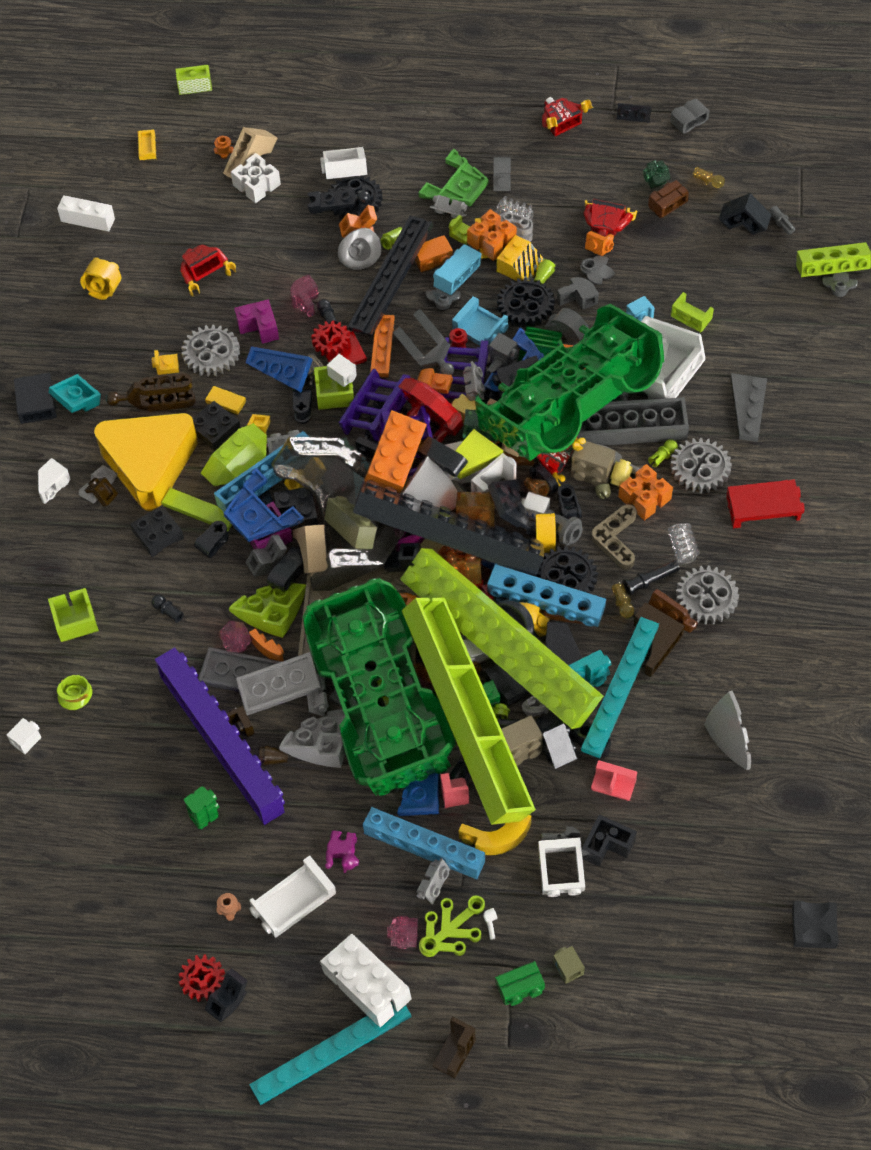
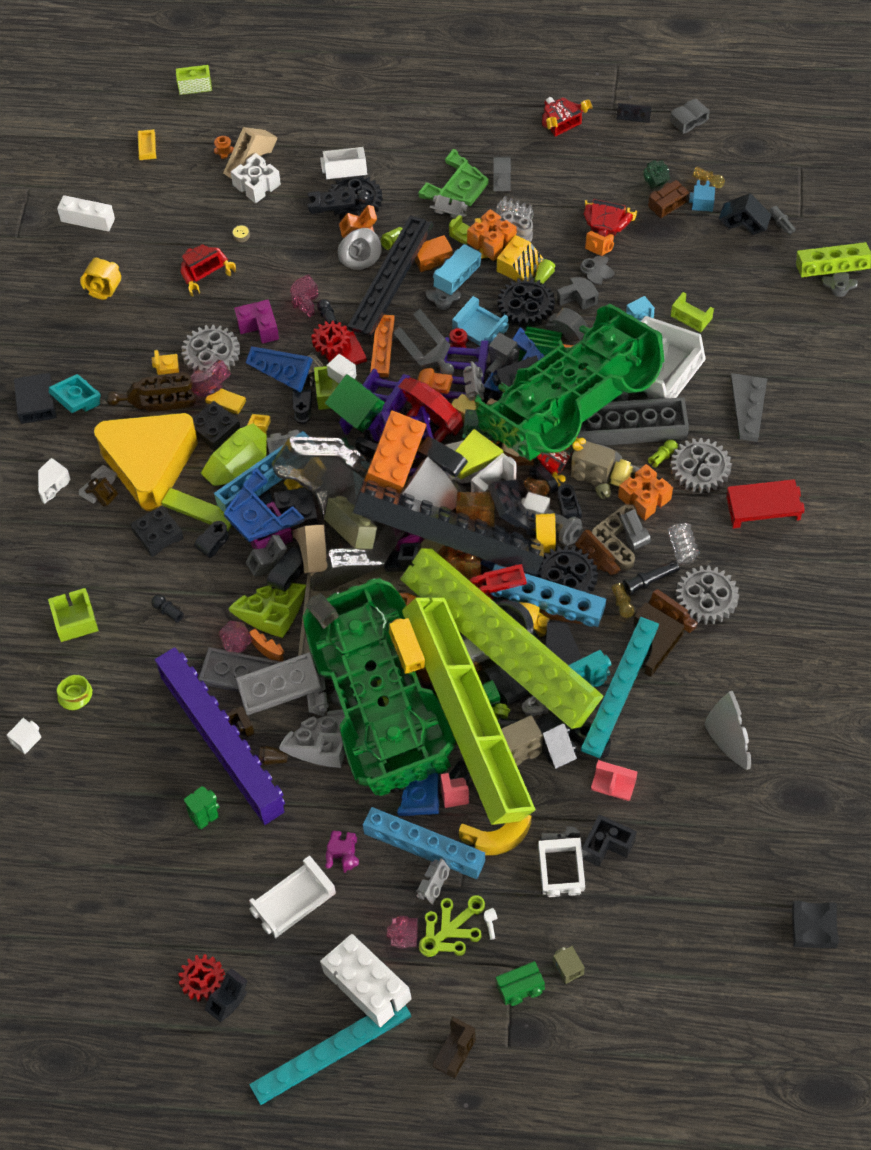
(209, 381): none -> clear pink brick
(228, 910): nougat brick -> none
(241, 233): none -> tile
(321, 610): none -> clear smoke brick
(355, 403): none -> green brick
(406, 645): none -> yellow brick
(501, 579): none -> red hinge
(598, 552): none -> reddish brown hinge
(636, 534): none -> dark grey piece
(702, 197): none -> dark azure brick

